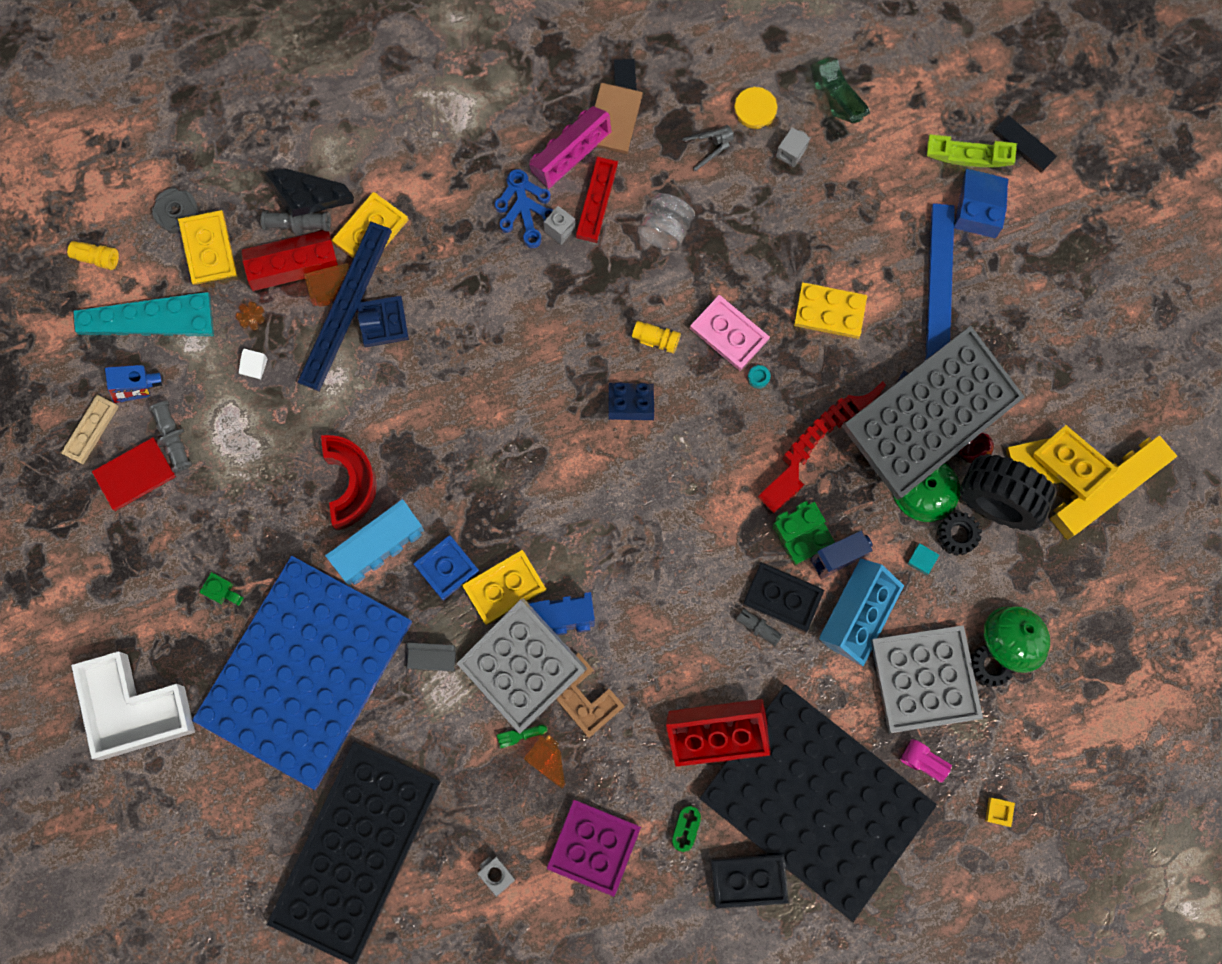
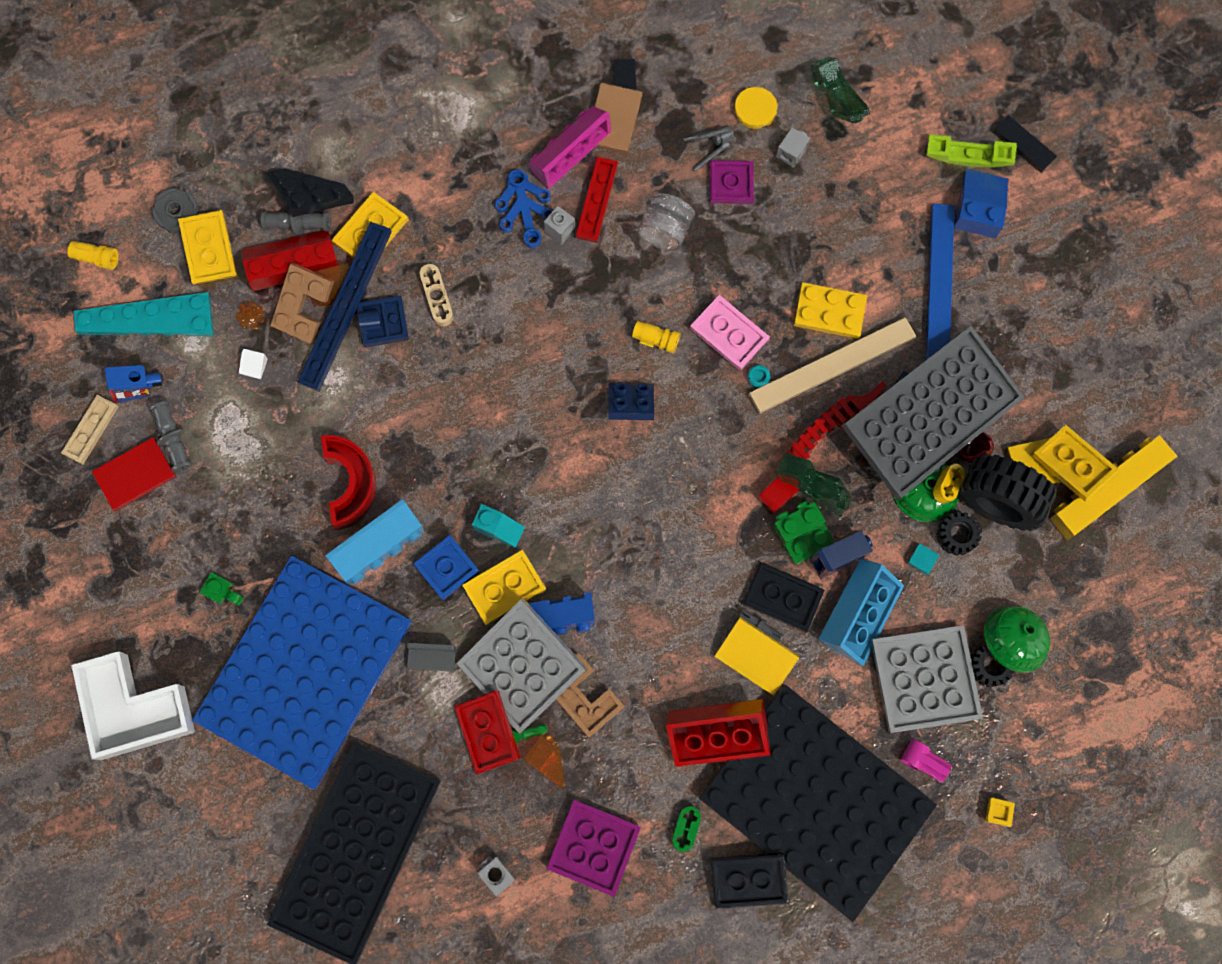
(288, 314): none -> medium nougat plate
(428, 288): none -> tan beam
(487, 732): none -> red tile
(497, 526): none -> teal slope
(731, 182): none -> magenta tile
(757, 656): none -> yellow tile
(822, 487): none -> clear green arch
(832, 365): none -> tan tile
(945, 481): none -> yellow beam

